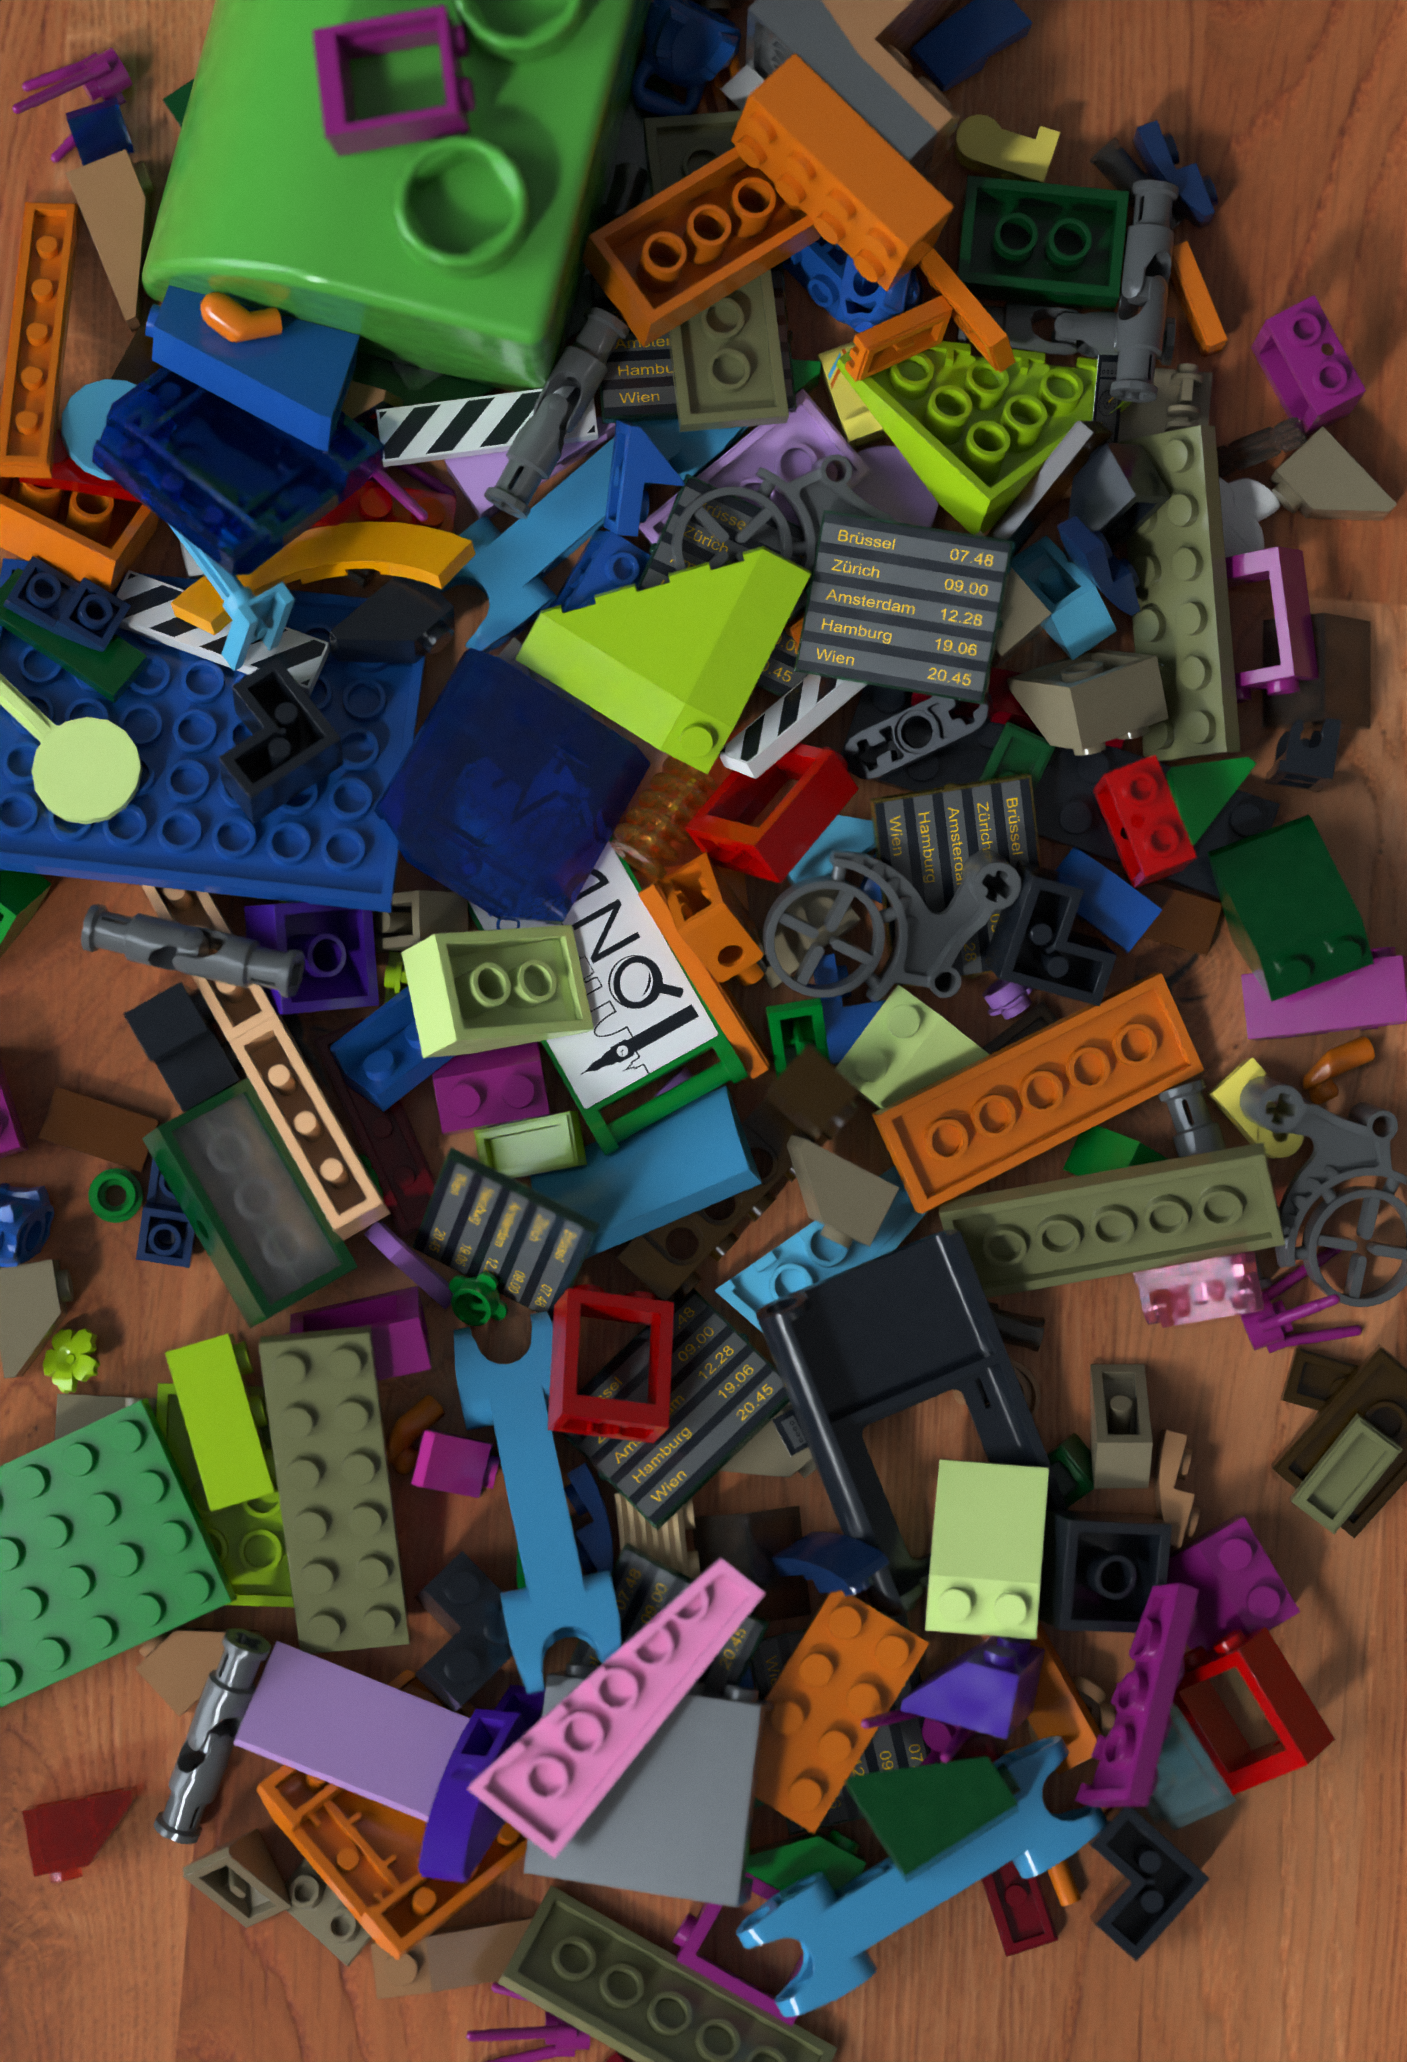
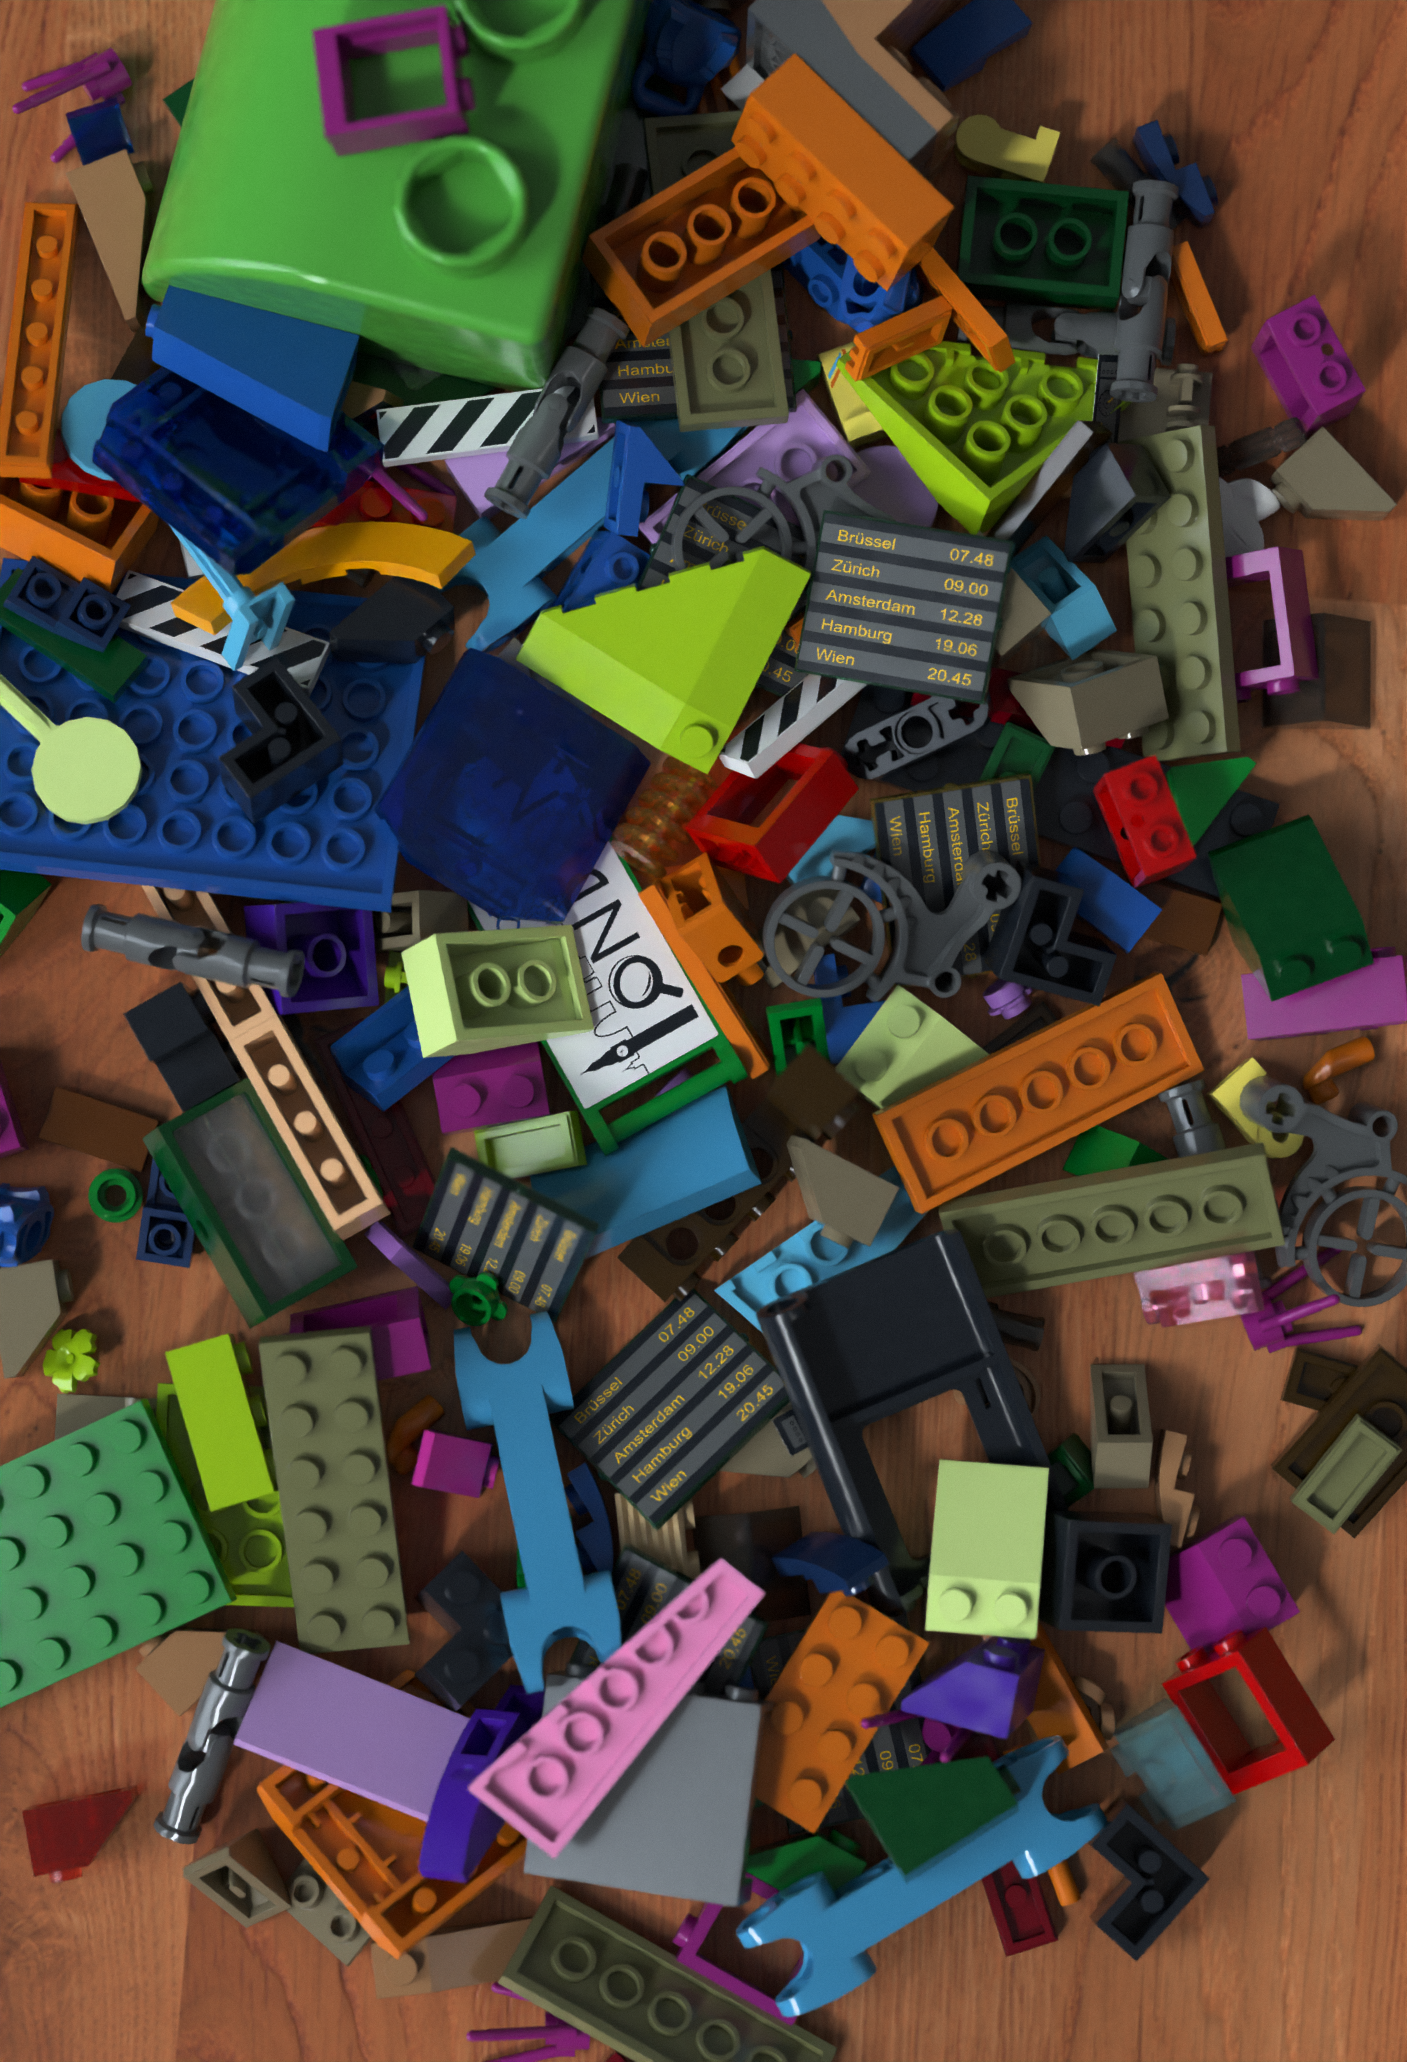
(237, 322): orange arm -> none
(601, 1415): red window -> none
(1095, 559): dark blue slope -> none
(1143, 1702): magenta wing -> none
(1306, 762): black hinge -> none

